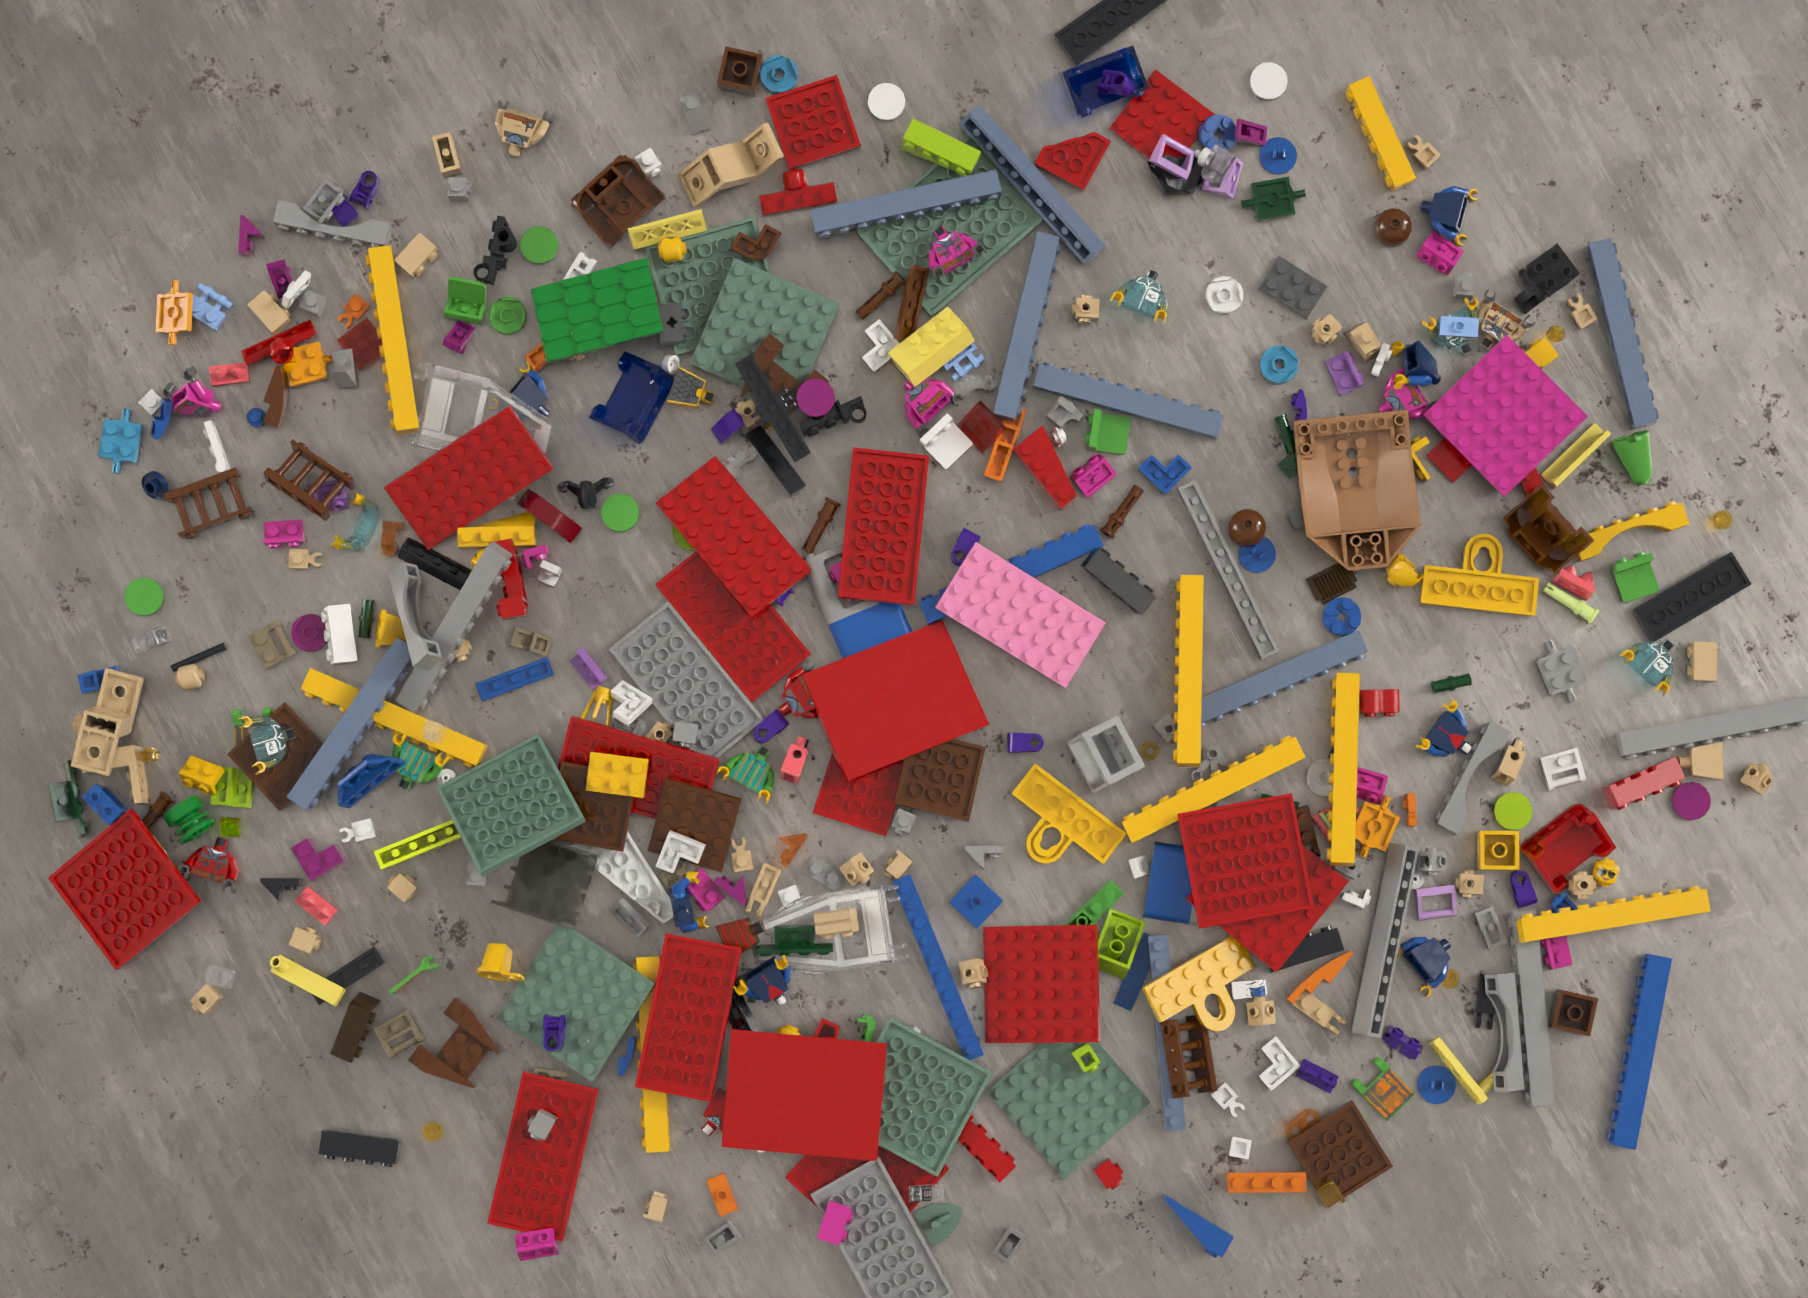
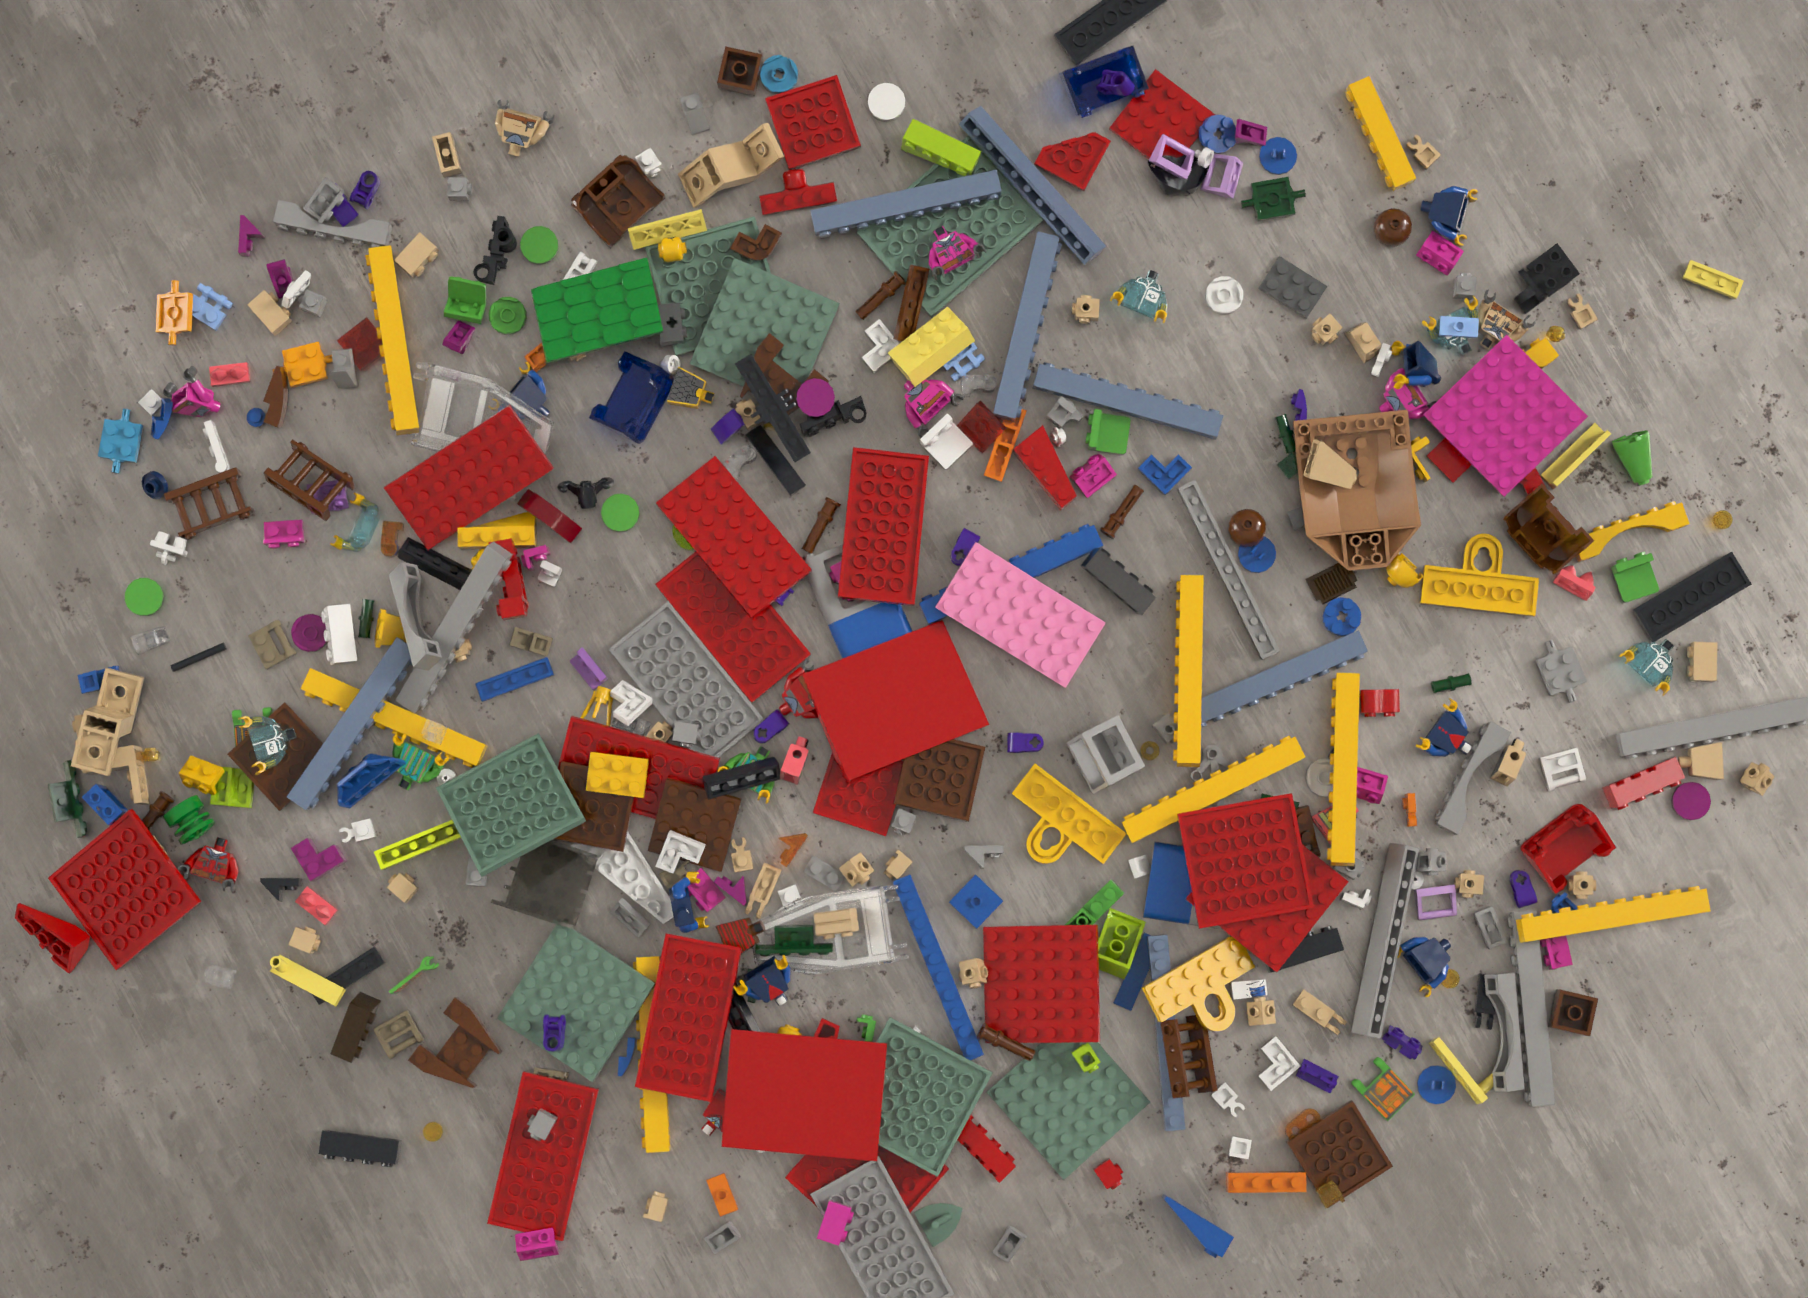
(59, 937): none -> red wedge
(161, 543): none -> white hips
(189, 677): tan head -> none
(205, 999): tan brick -> none
(230, 826): clear neon green plate -> none
(280, 345): red plate -> none
(301, 559): tan plate -> none
(355, 308): orange plate -> none
(497, 964): yellow container -> none
(741, 777): none -> black slope
(926, 1192): leg -> none
(998, 1038): none -> reddish brown pin
(1217, 165): clear leg -> none
(1268, 81): white tile -> none
(1279, 375): dark azure plate -> none
(1325, 972): orange slope -> none
(1328, 466): none -> tan slope
(1344, 372): medium lavender bracket -> none
(1375, 826): light orange plate -> none
(1497, 850): yellow brick -> none
(1512, 811): lime tile -> none
(1578, 607): yellowish green pin -> none
(1605, 872): yellow head -> none
(1621, 333): sand blue brick -> none
(1640, 1051): blue brick -> none
(1713, 279): none -> light yellow plate

